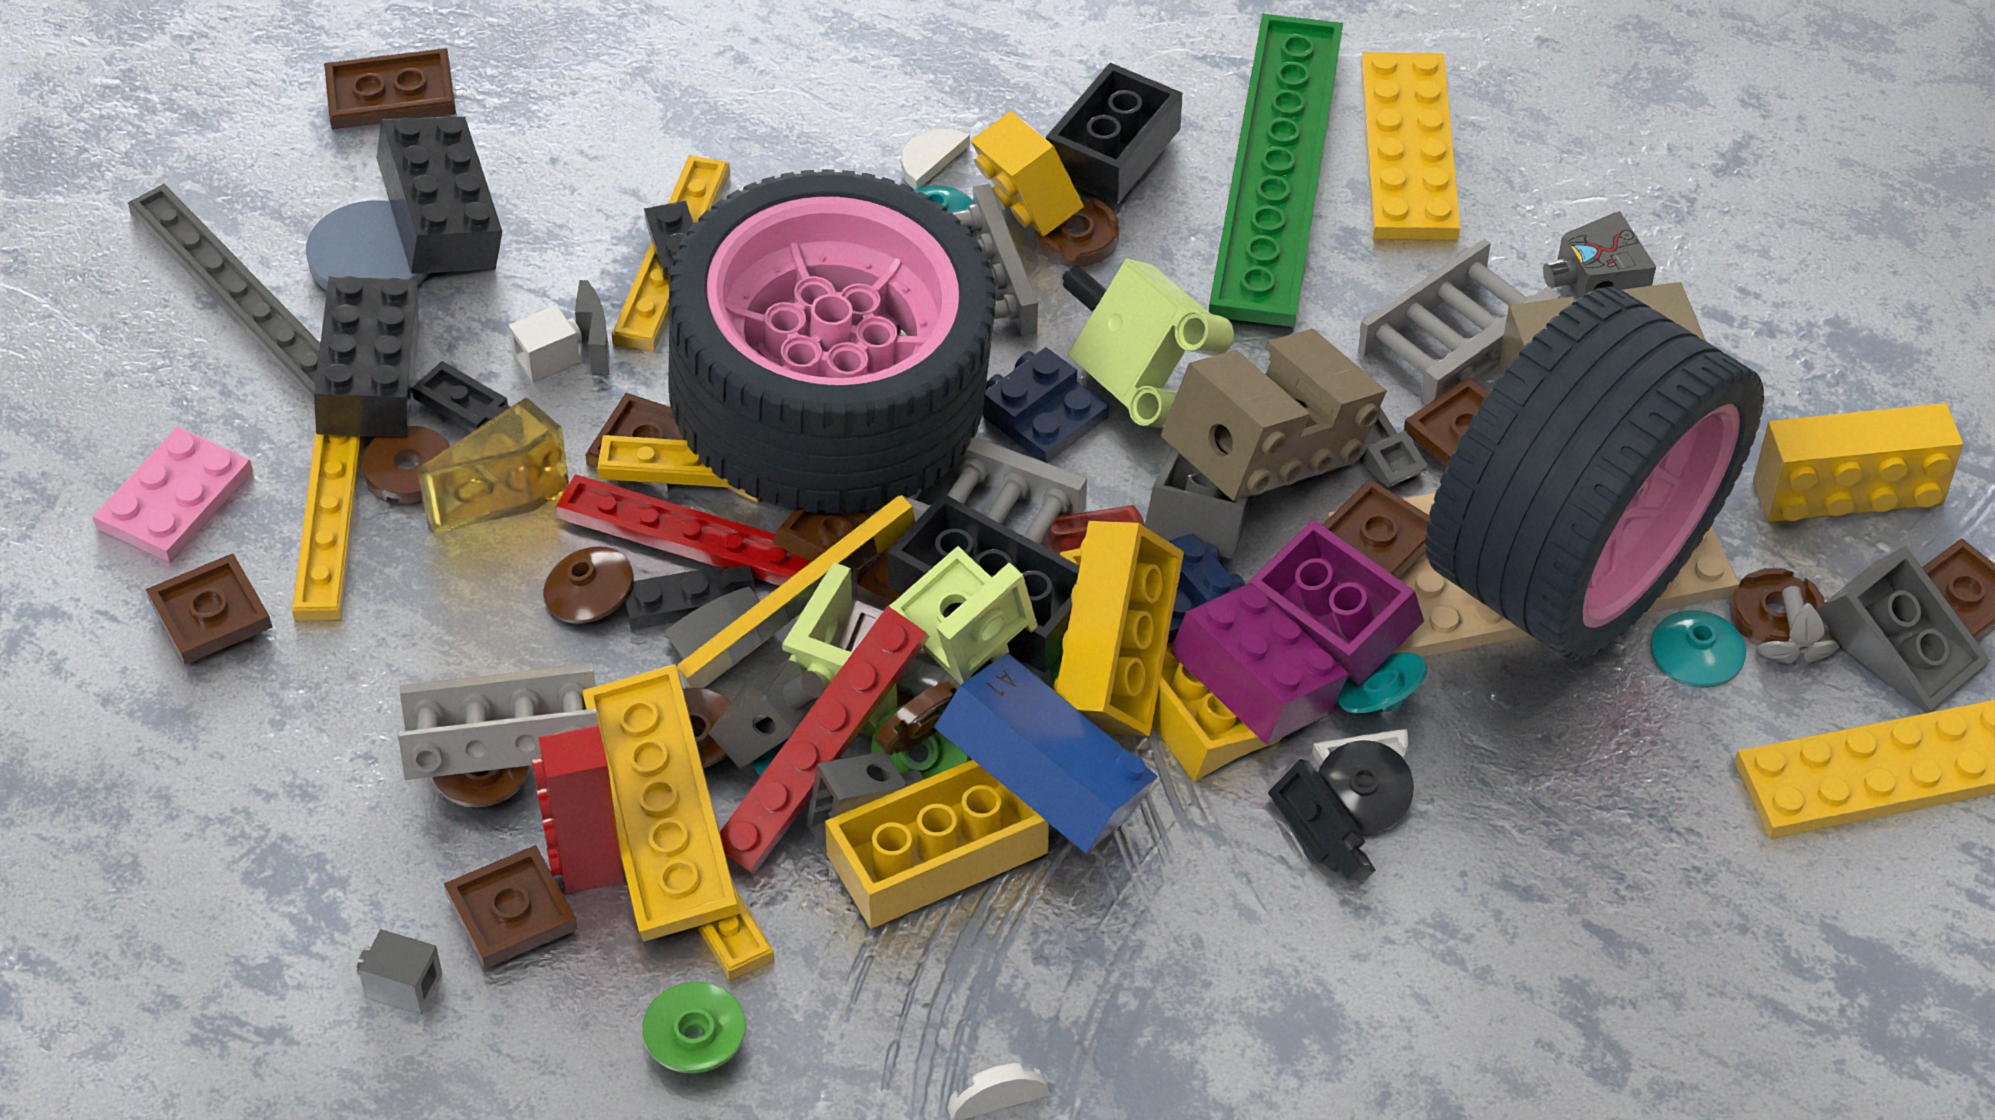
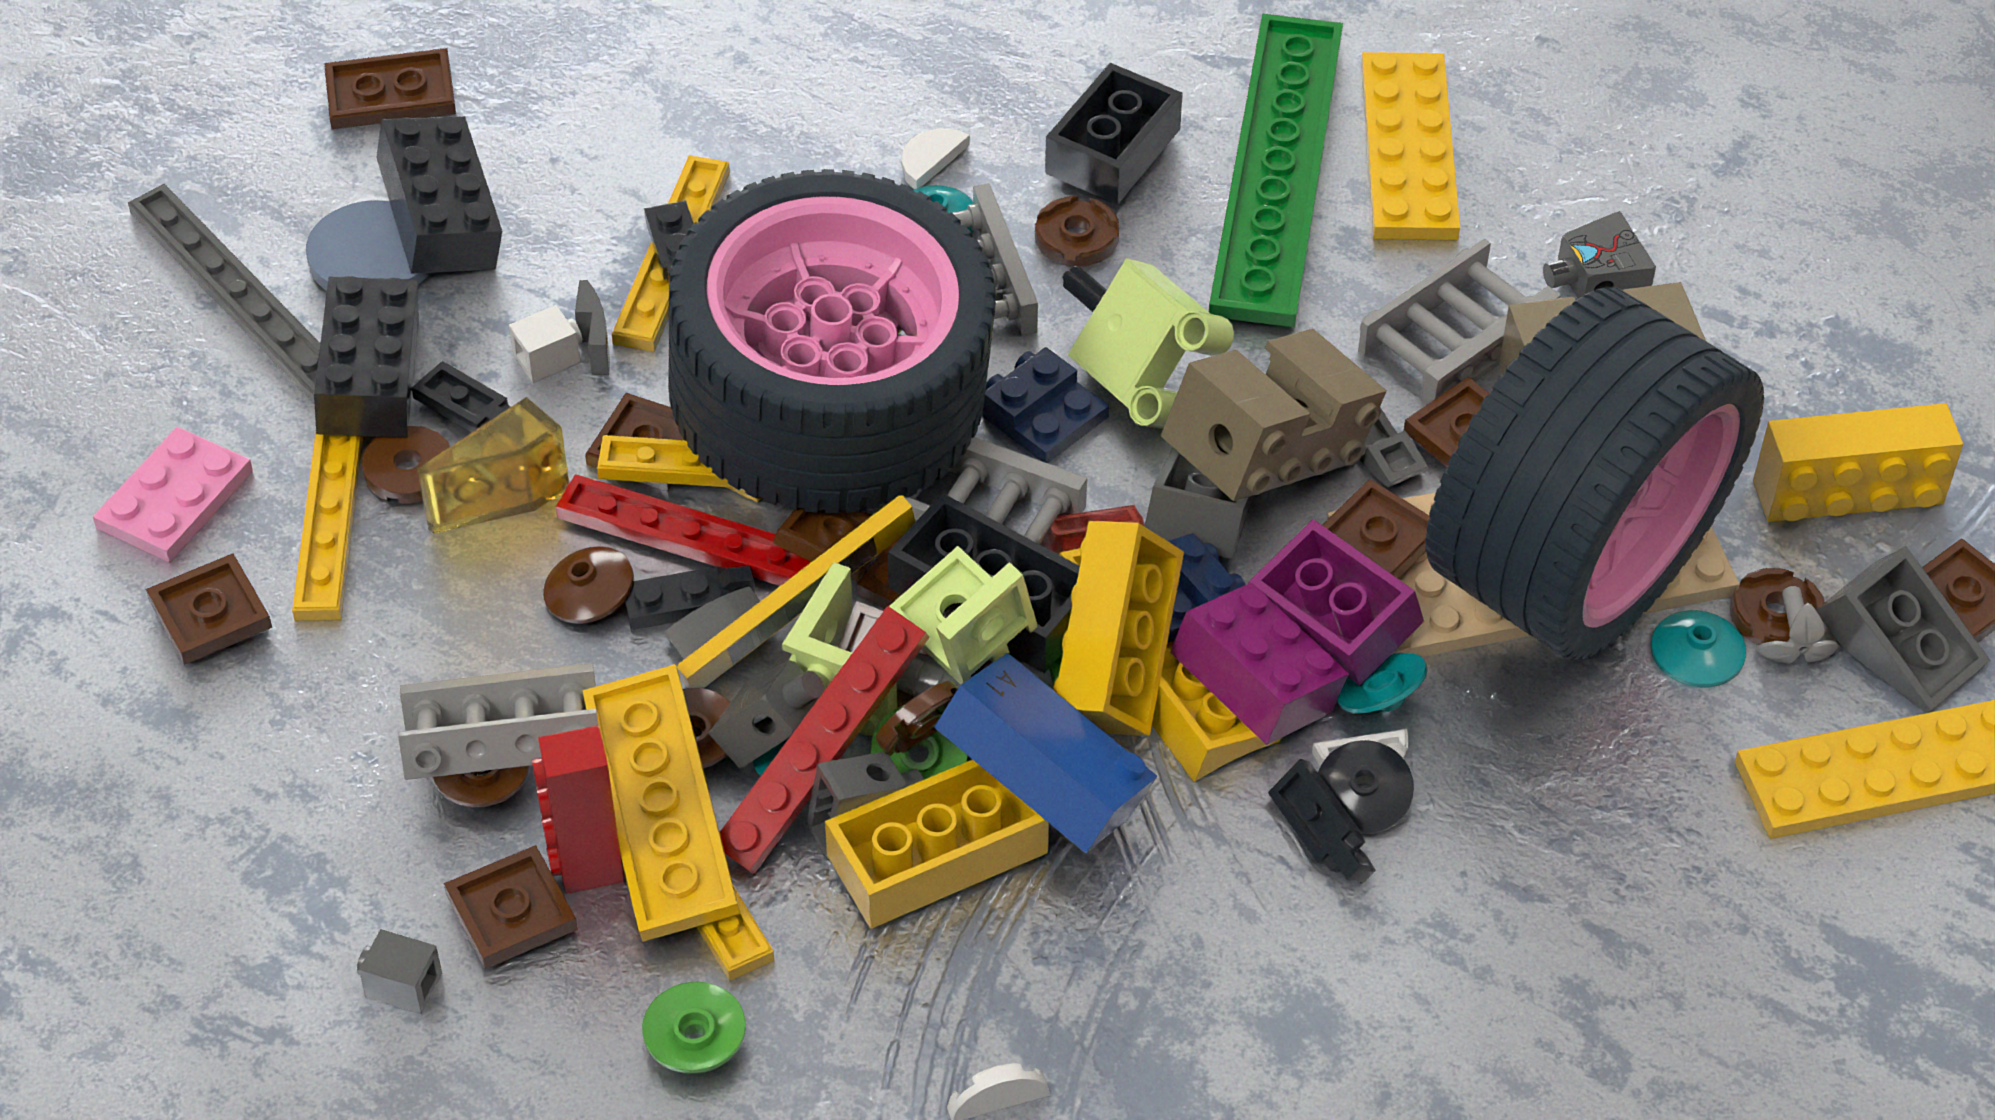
(1026, 174): yellow brick -> none

